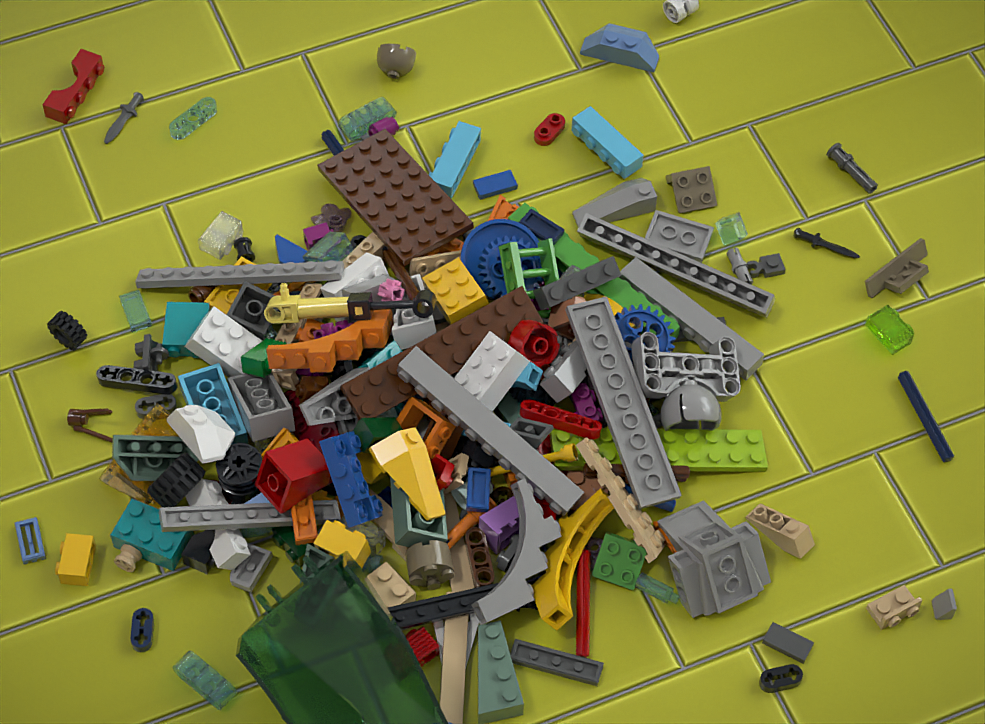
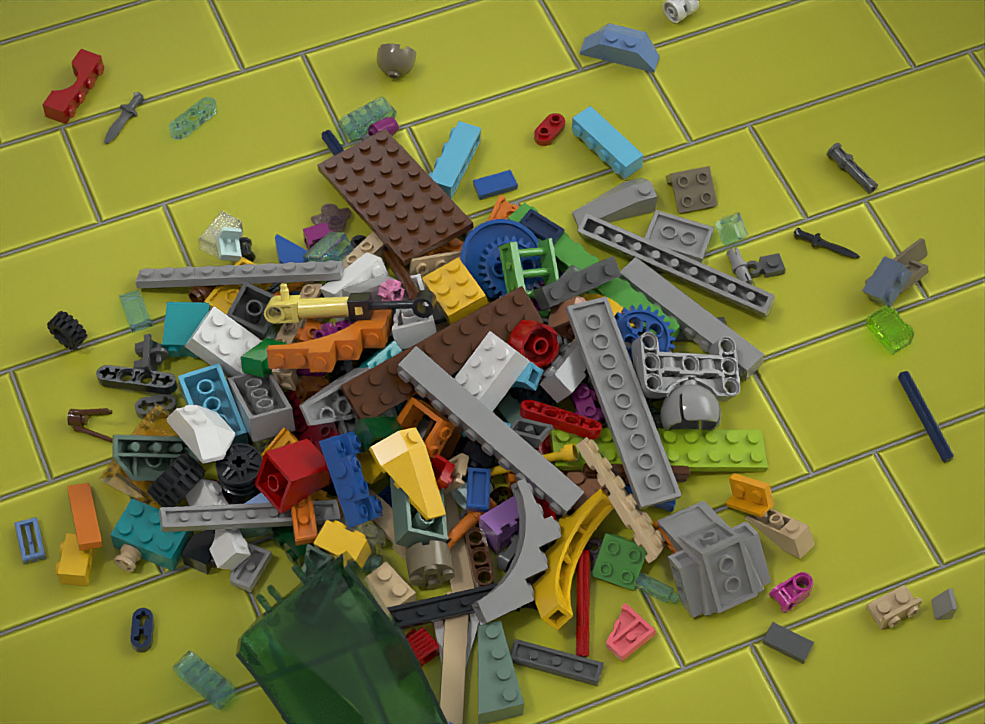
(84, 516): none -> orange tile
(228, 244): none -> light aqua bracket
(629, 633): none -> coral wing
(750, 495): none -> light orange bracket
(781, 678): black beam -> none
(789, 594): none -> dark pink piece
(887, 281): none -> sand blue brick

